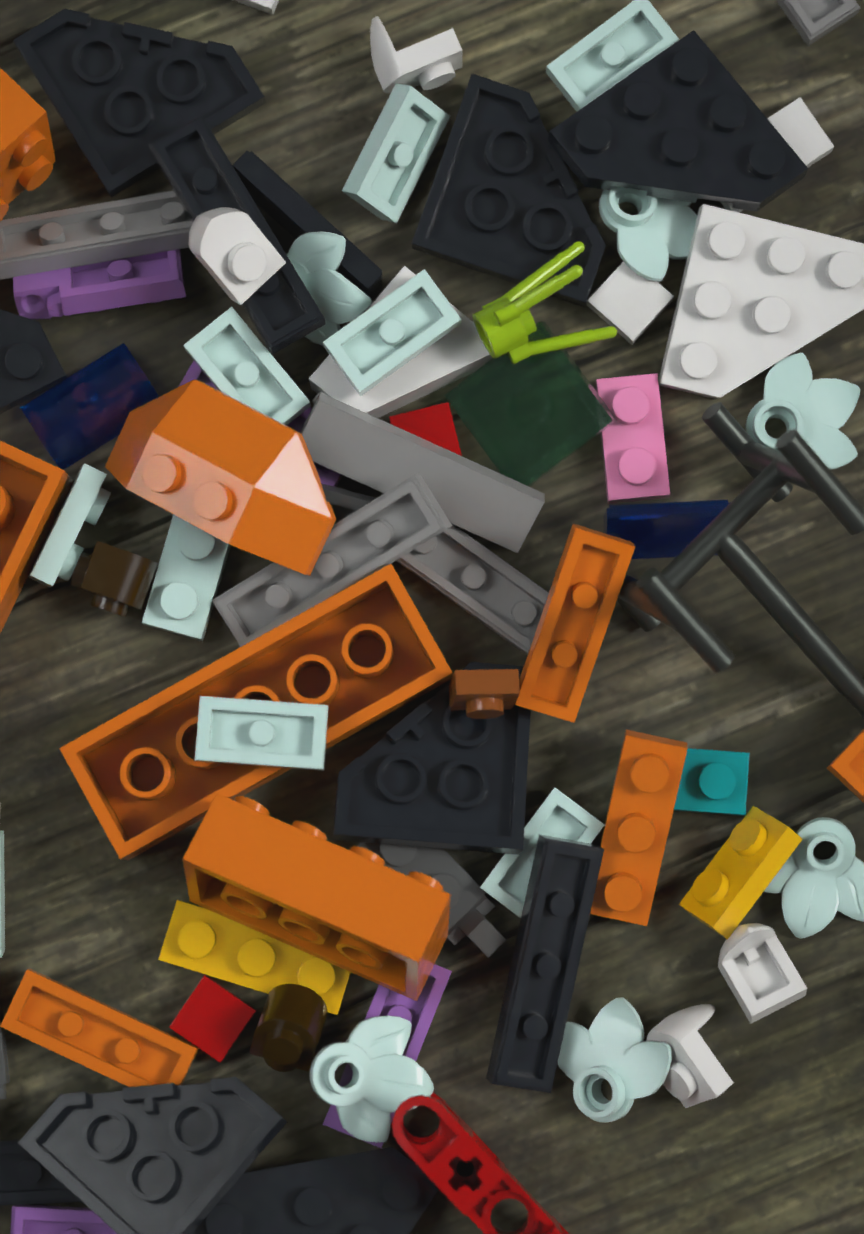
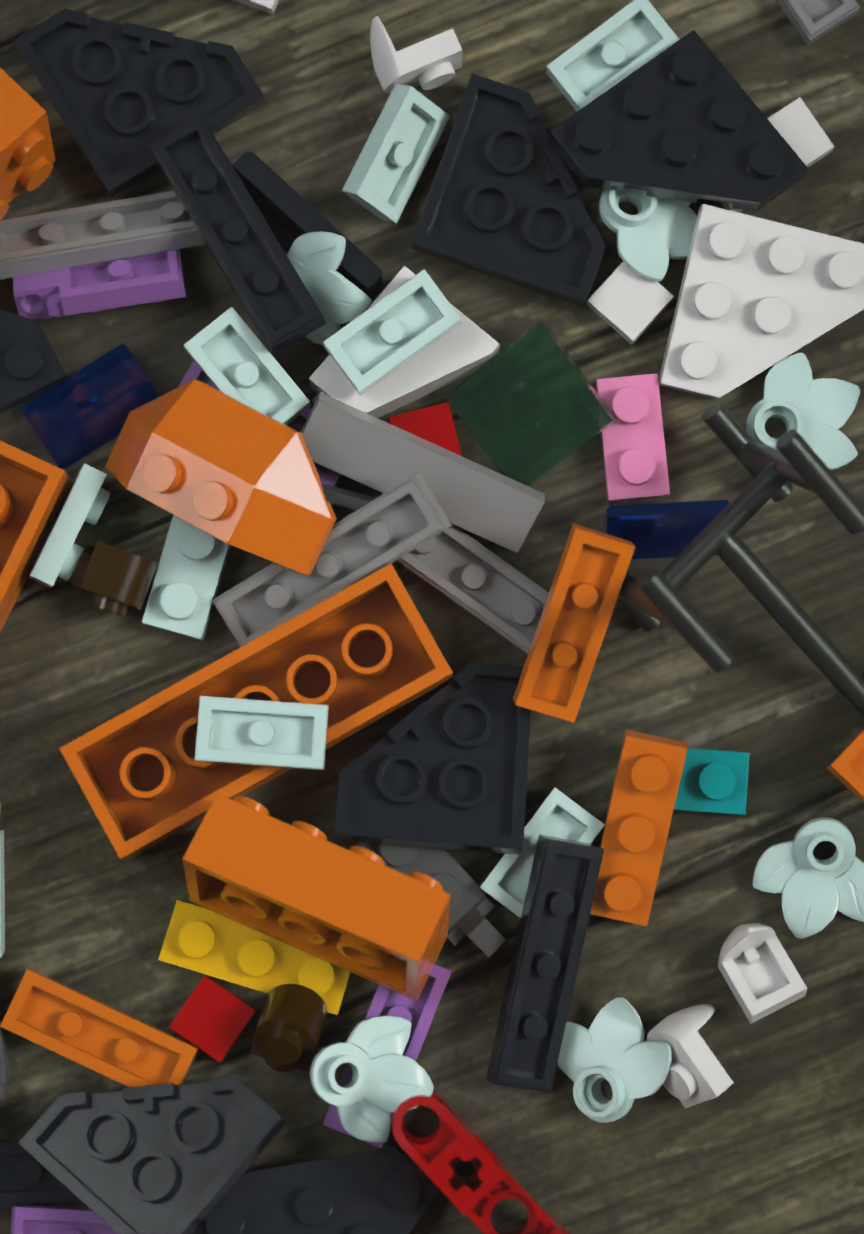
(233, 251): white plate -> none
(484, 692): dark orange plate -> none
(508, 321): lime plant -> none
(740, 871): yellow plate -> none

